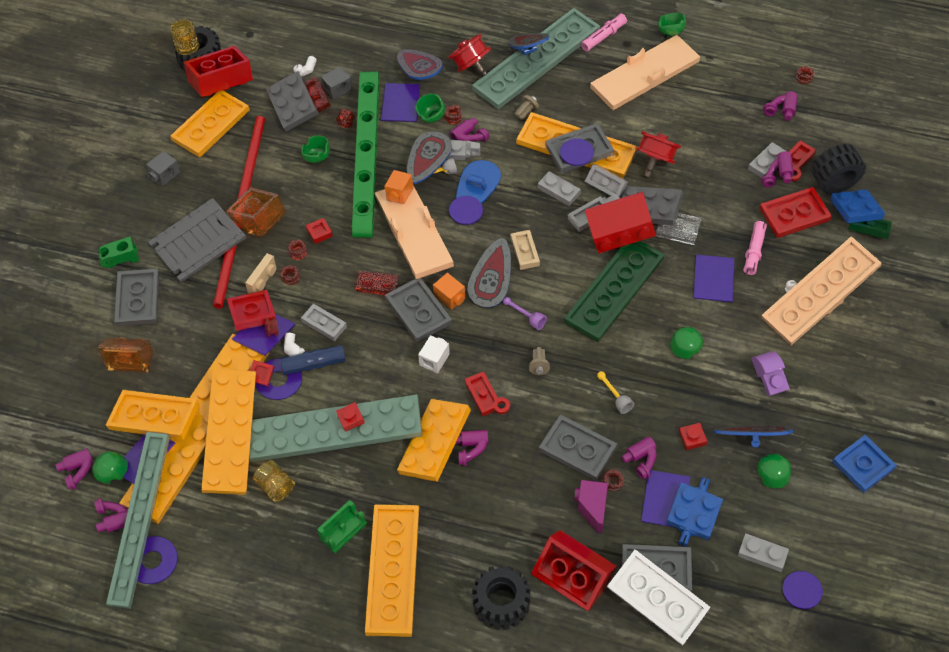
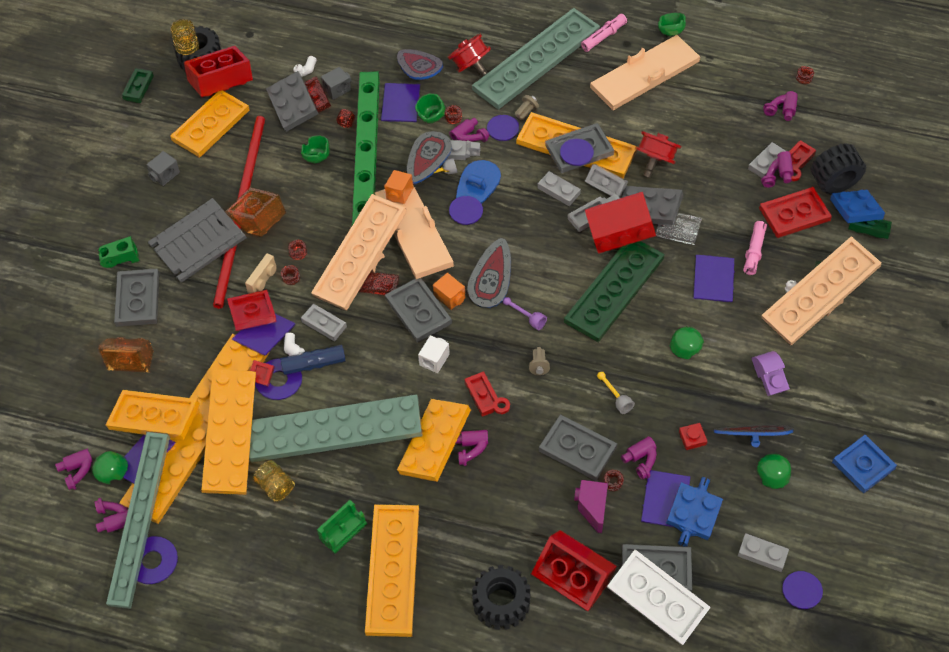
(137, 85): none -> dark green plate
(271, 327): clear red bush -> none
(319, 230): red plate -> none
(350, 416): red plate -> none
(359, 252): none -> light nougat piece
(503, 127): none -> dark purple piece
(525, 249): tan plate -> none
(528, 40): shield -> none

